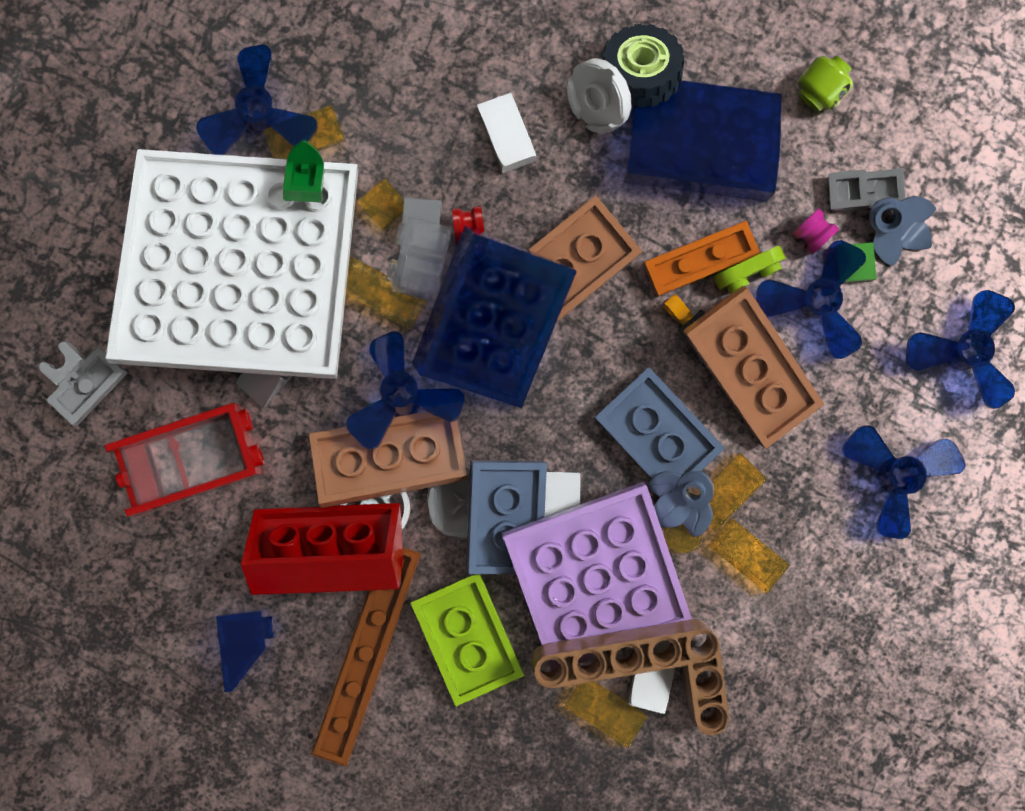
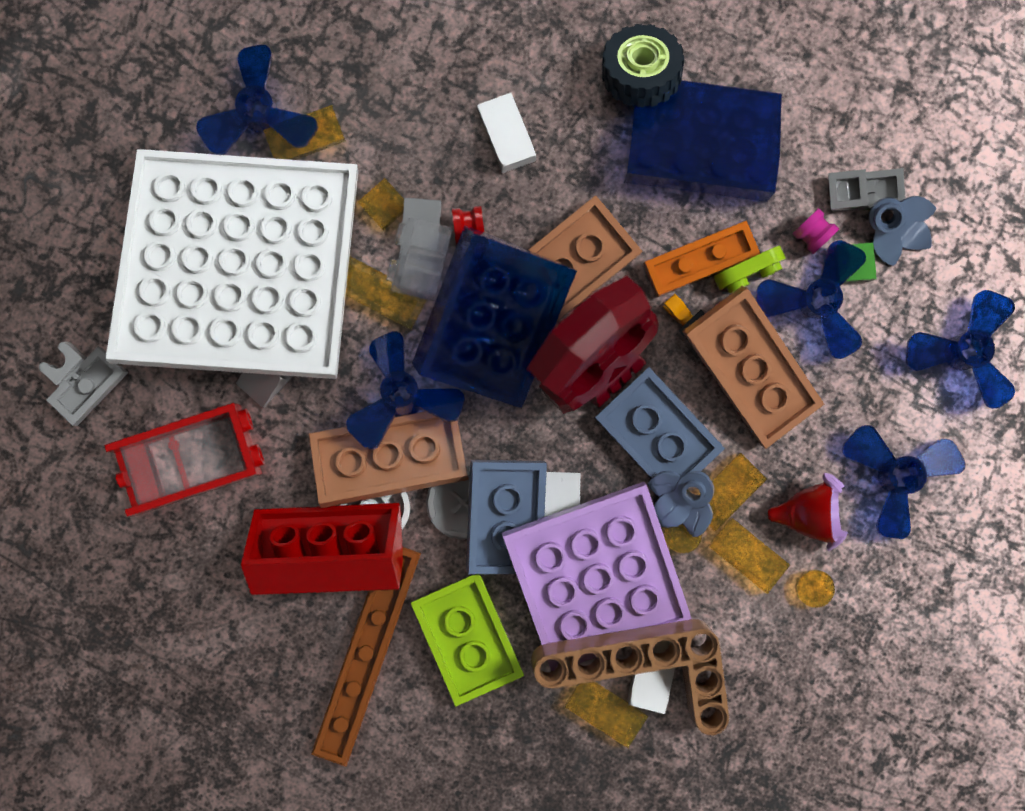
(243, 642): clear blue slope -> none
(303, 174): green plate -> none
(596, 347): none -> dark red brick
(599, 95): white tile -> none
(814, 512): none -> red hat
(815, 588): none -> clear yellow tile
(825, 83): lime head -> none

